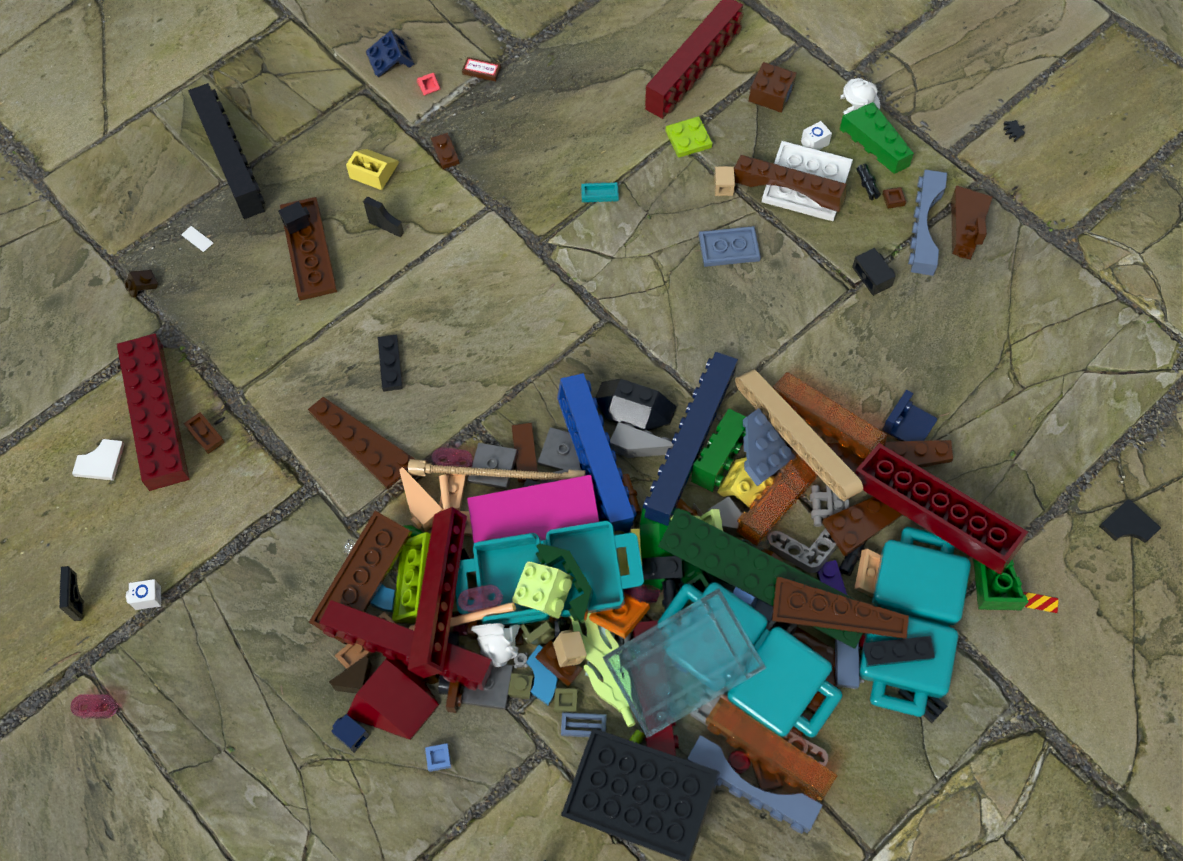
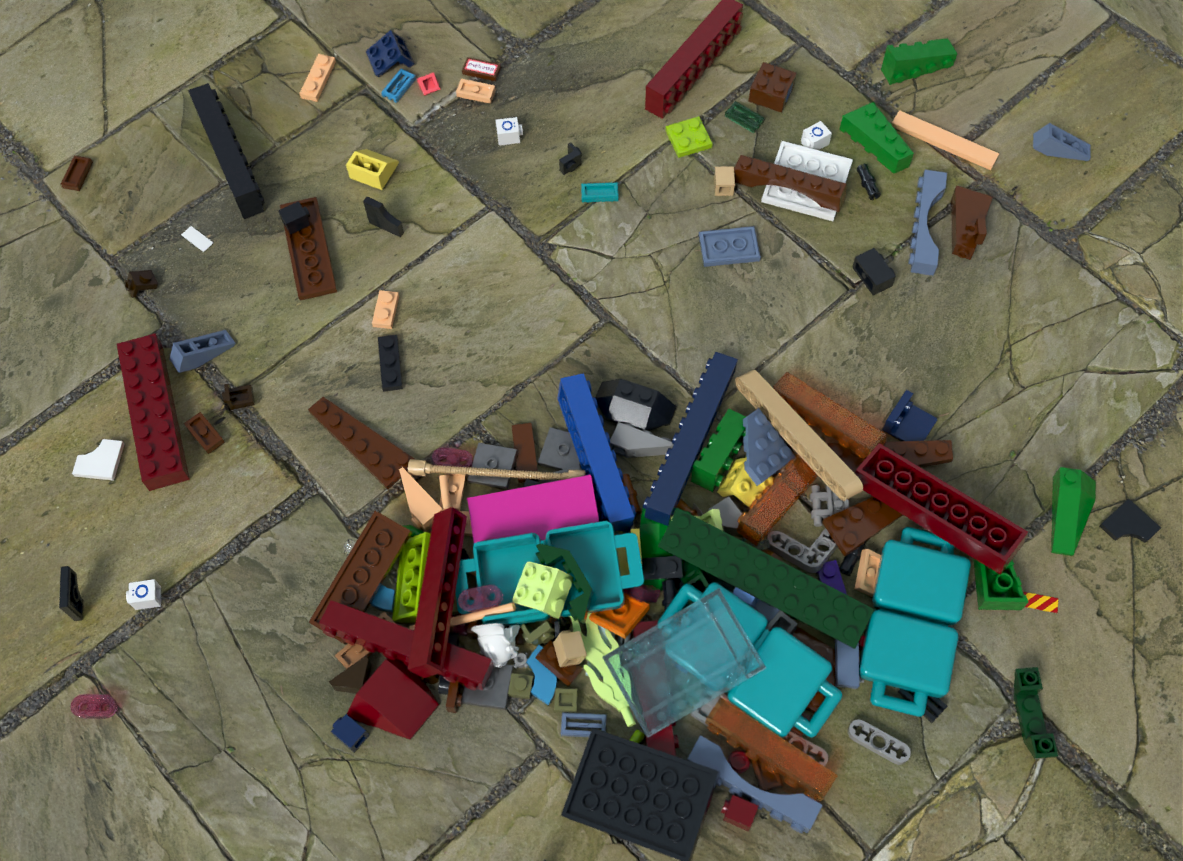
(76, 173): none -> reddish brown tile
(197, 351): none -> sand blue slope
(238, 397): none -> dark brown bracket
(317, 77): none -> light nougat plate
(385, 309): none -> light nougat plate
(401, 86): none -> dark azure tile
(438, 757): medium blue plate -> none
(445, 151): reddish brown plate -> none
(475, 91): none -> light nougat plate
(508, 131): none -> white brick
(571, 160): none -> black bracket
(739, 812): none -> dark red brick
(742, 118): none -> clear green tile
(818, 608): reddish brown wing -> none
(860, 93): white helmet -> none
(891, 755): none -> light grey beam
(894, 197): reddish brown tile -> none
(898, 651): black plate -> none
(917, 59): none -> green wedge
(945, 140): none -> light nougat tile
(1014, 130): black piece -> none
(1032, 725): none -> dark green slope
(1058, 143): none -> sand blue slope
(1071, 505): none -> green wedge

